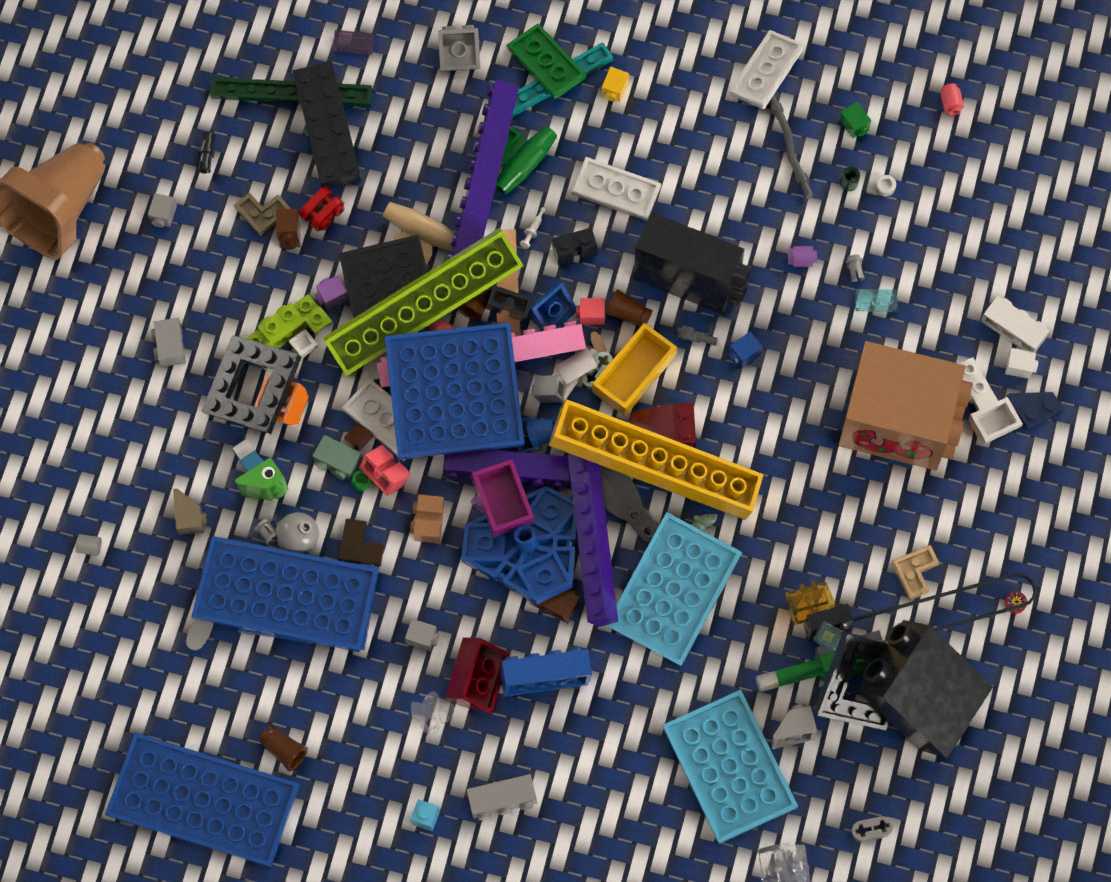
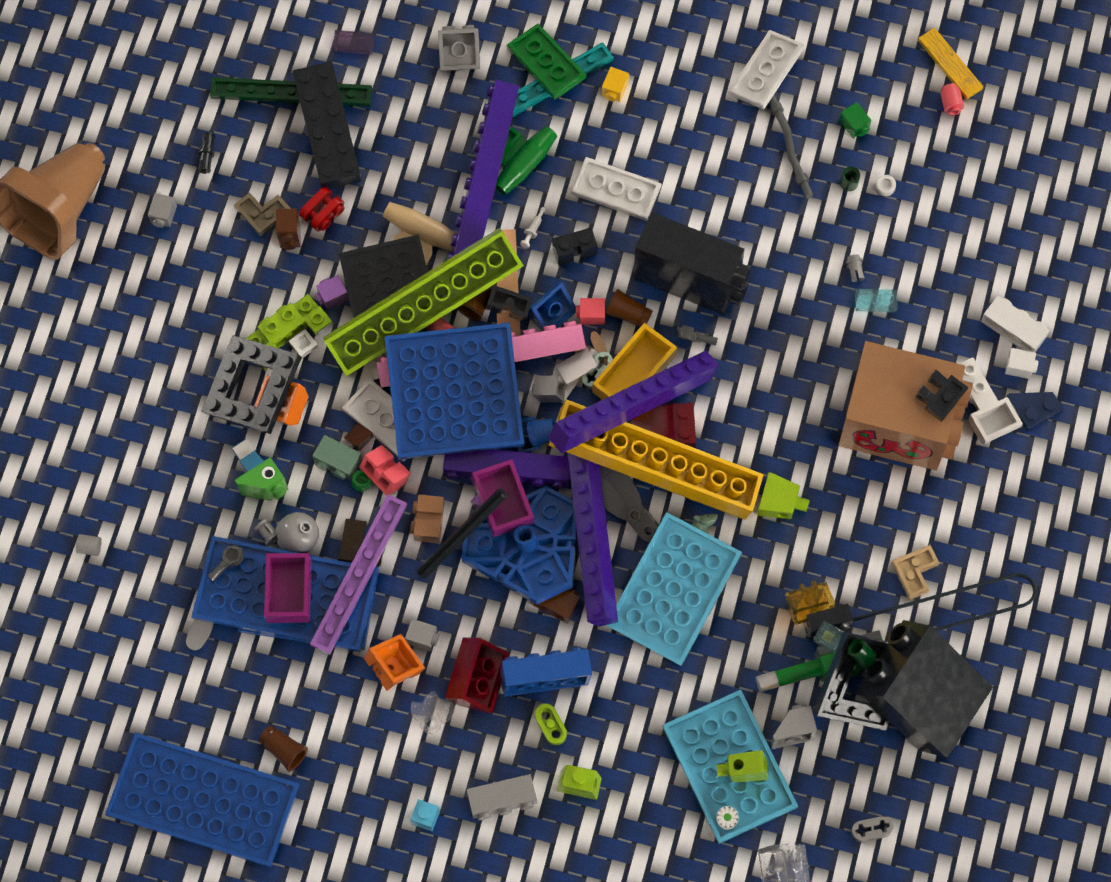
(169, 342): light grey brick -> none
(188, 514): dark tan slope -> none
(231, 556): none -> dark grey plate
(288, 588): none -> magenta piece
(358, 574): none -> medium lavender plate
(393, 661): none -> orange brick
(462, 533): none -> black axle
(550, 725): none -> lime plate
(579, 782): none -> lime torso
(632, 401): none -> dark purple brick
(727, 817): none -> white tile
(745, 350): blue brick -> none
(753, 769): none -> lime torso
(781, 498): none -> lime torso
(802, 256): medium lavender brick -> none
(861, 653): none -> dark green beam
(946, 398): none -> black plate
(950, 63): none -> yellow tile
(1015, 598): tile -> none

